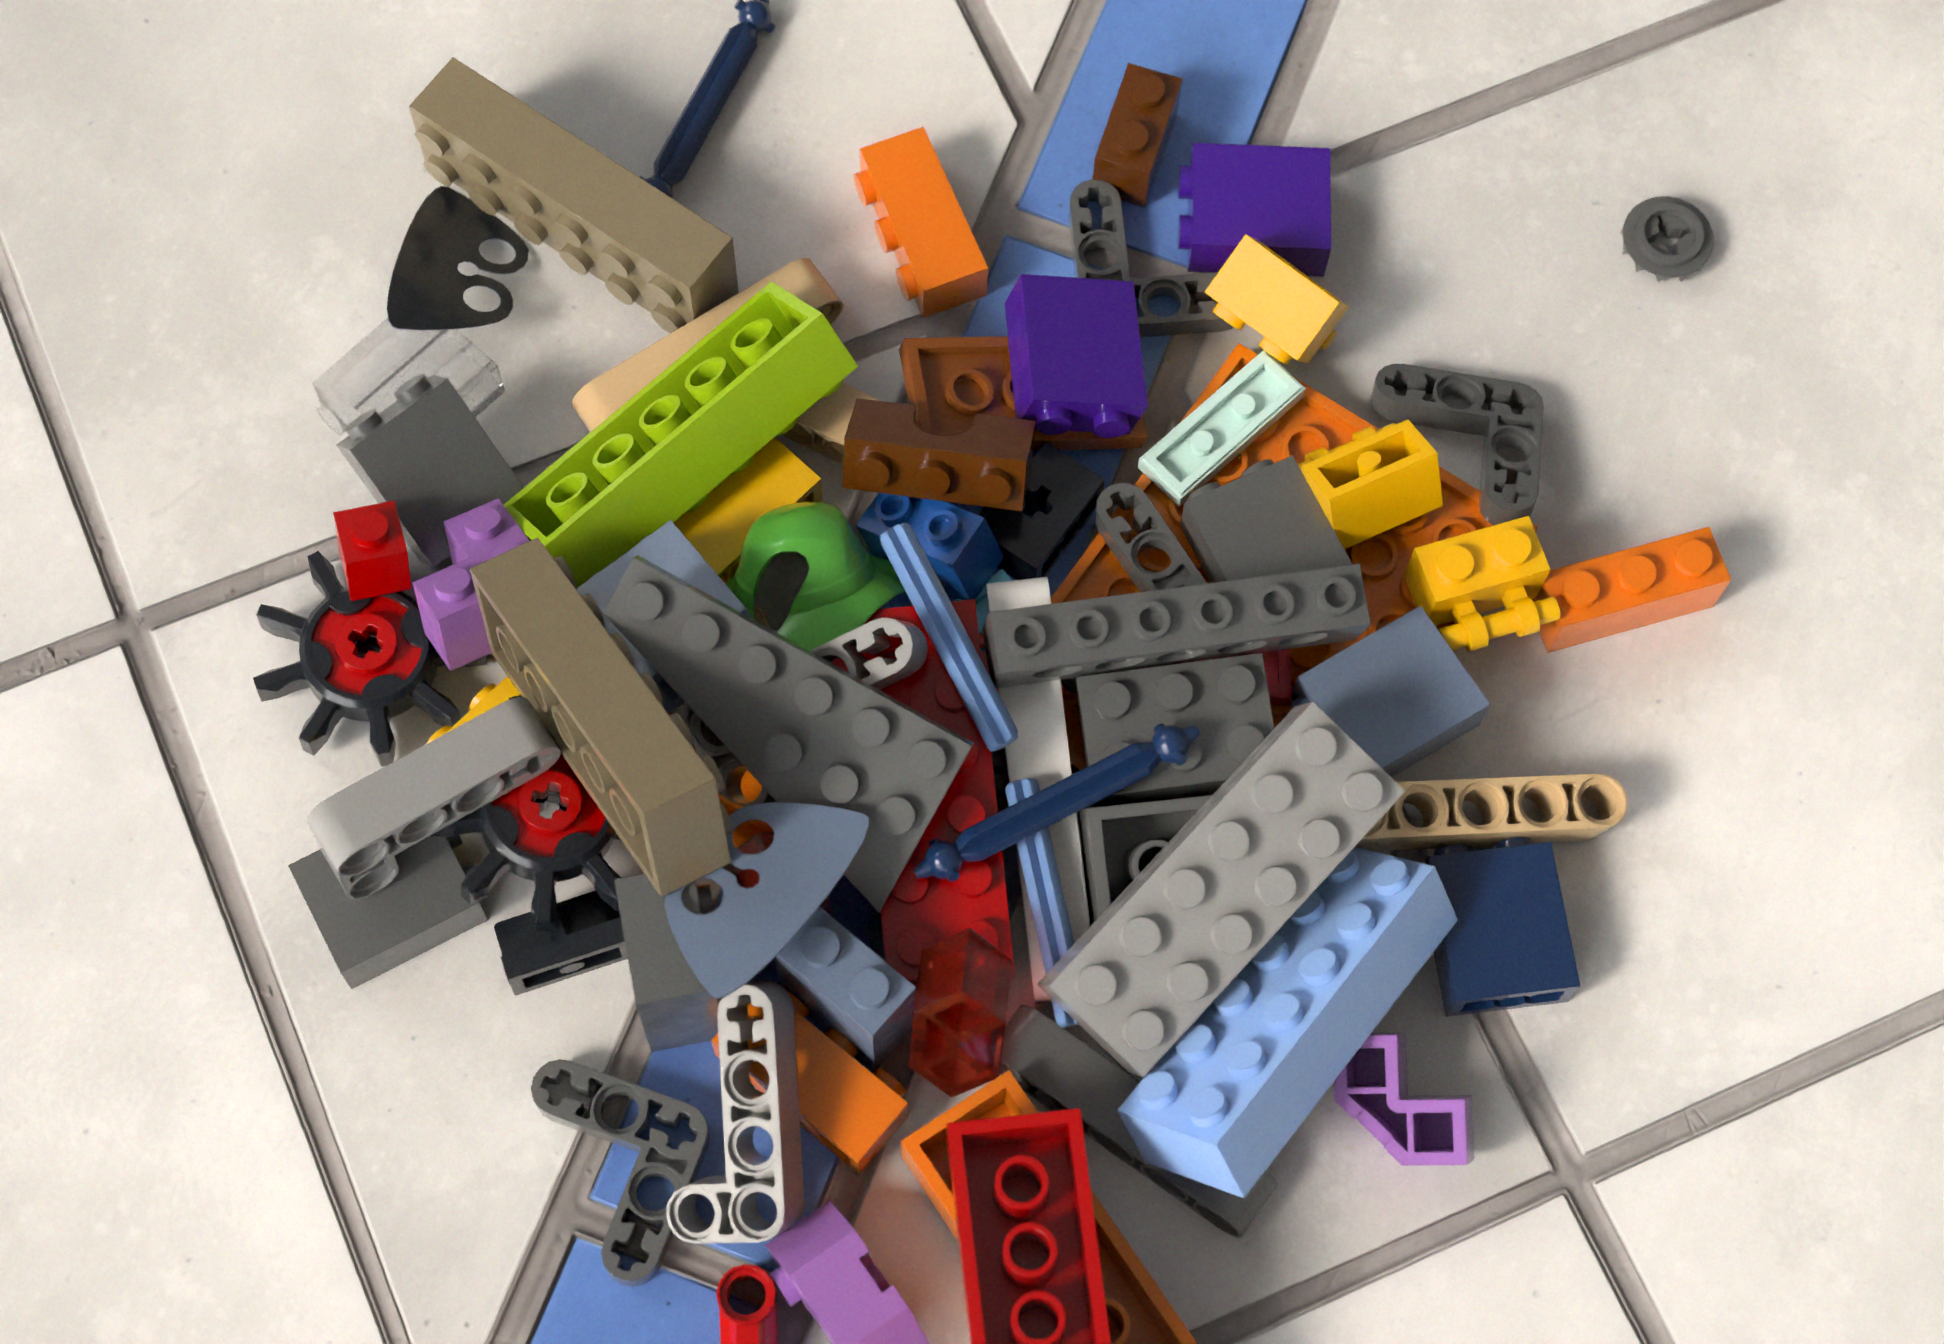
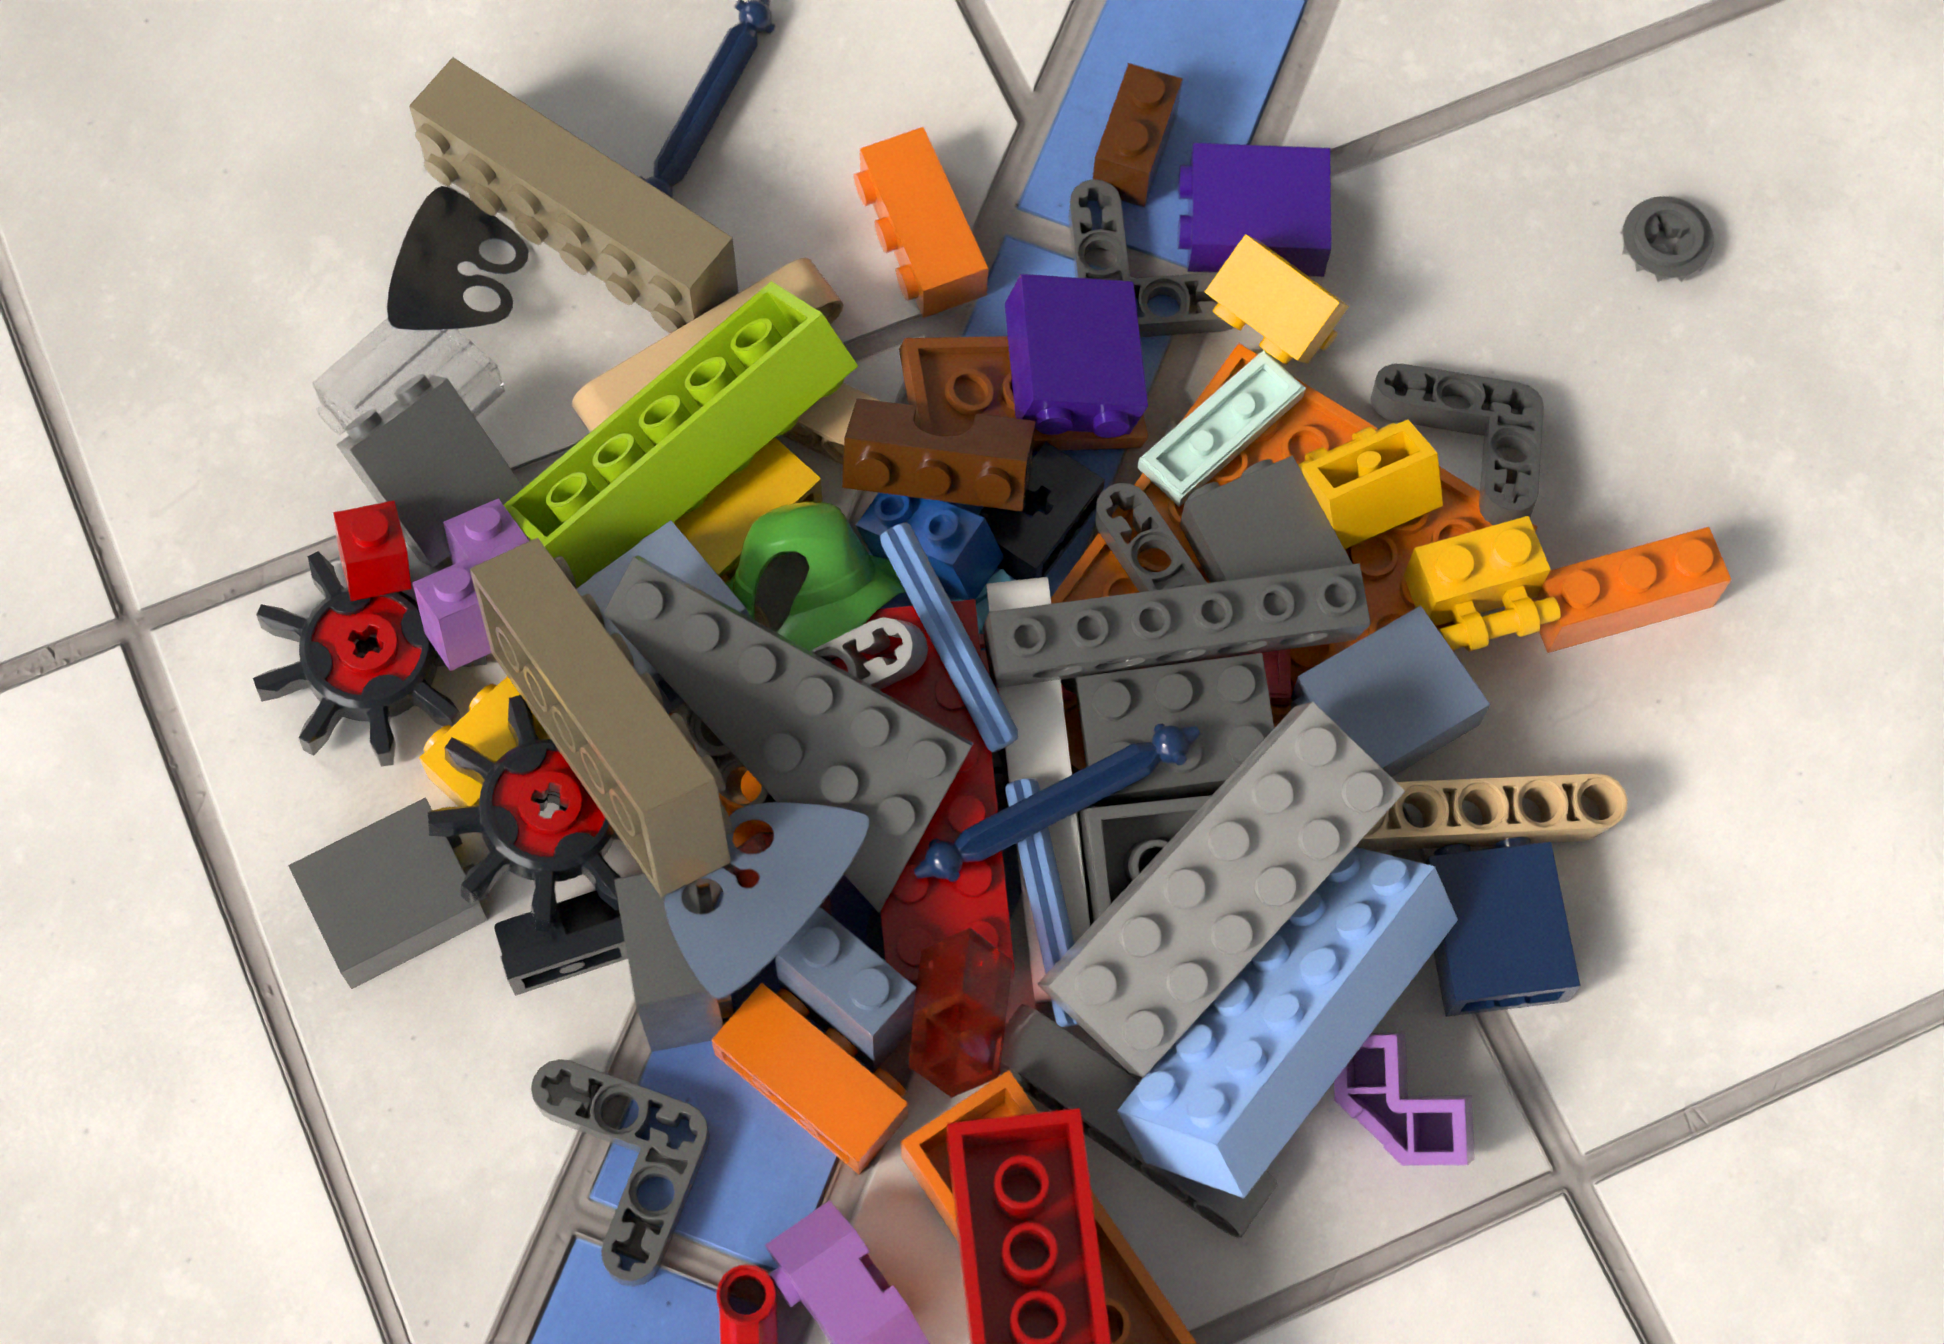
(428, 791): light grey beam -> none
(743, 1110): light grey beam -> none

